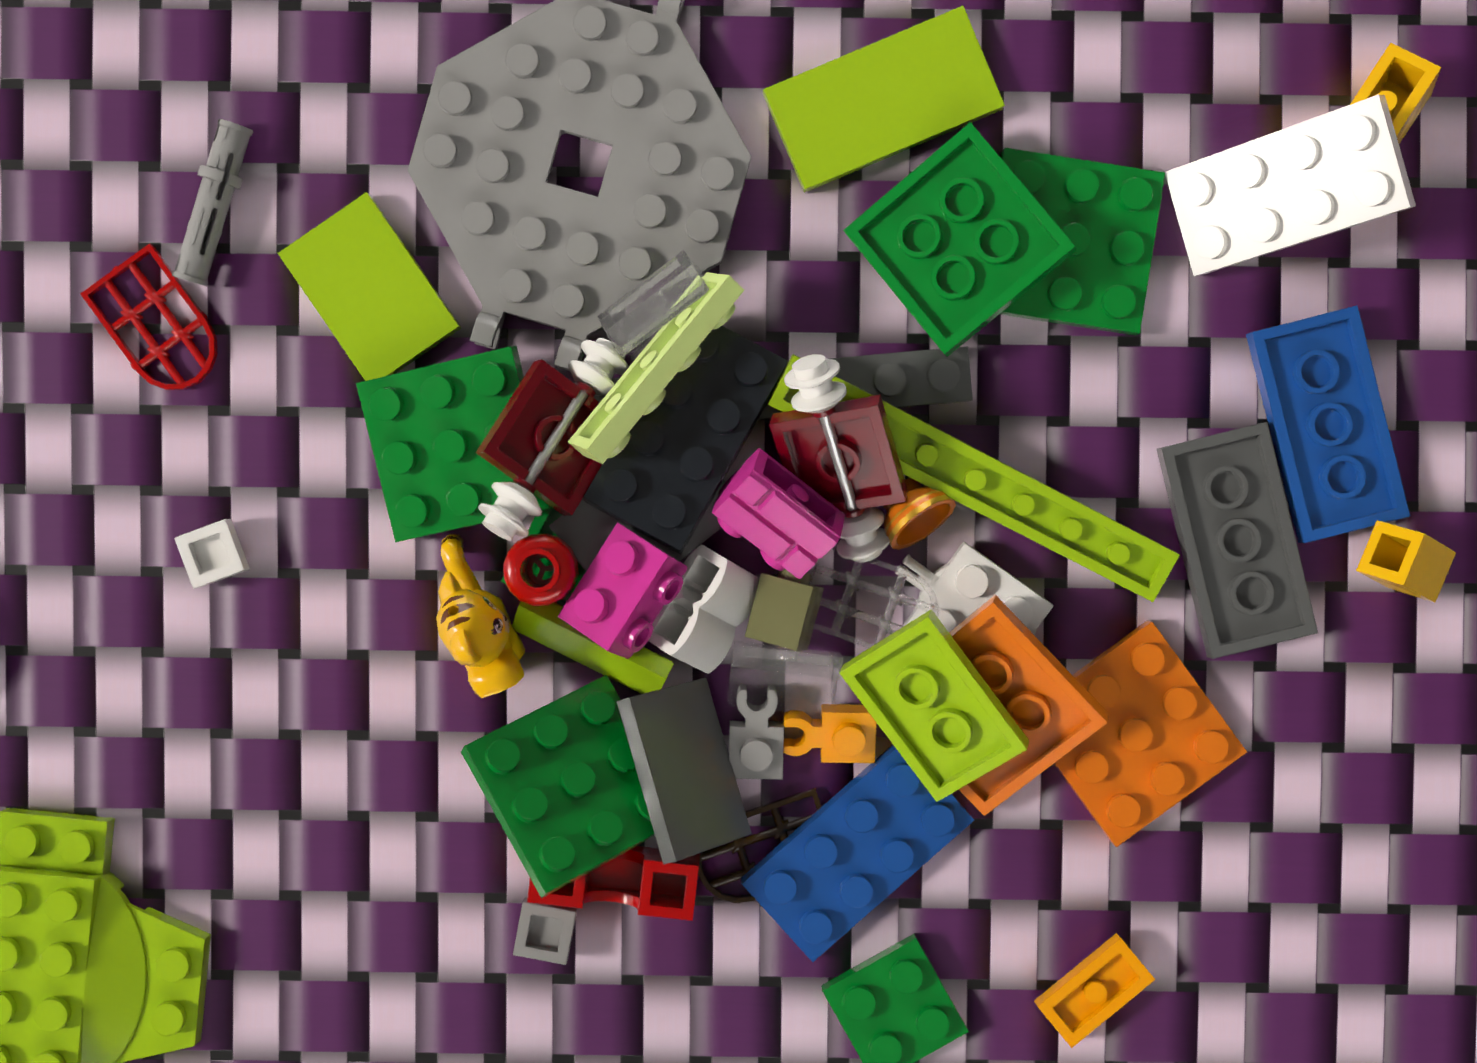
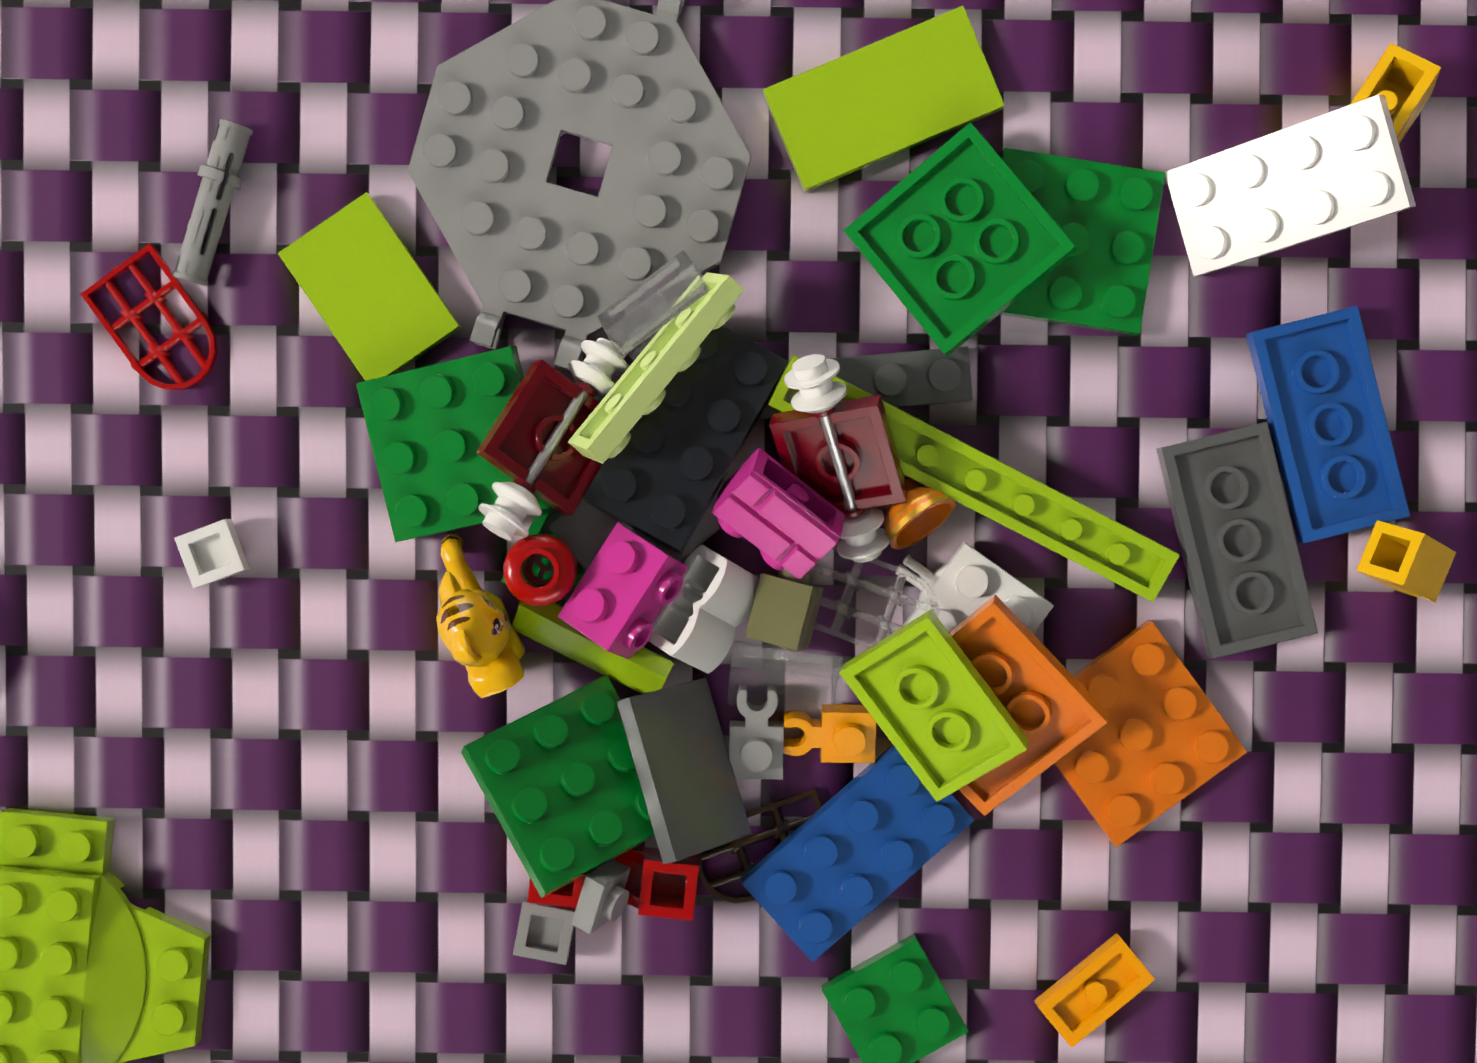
(602, 896): none -> light grey plate

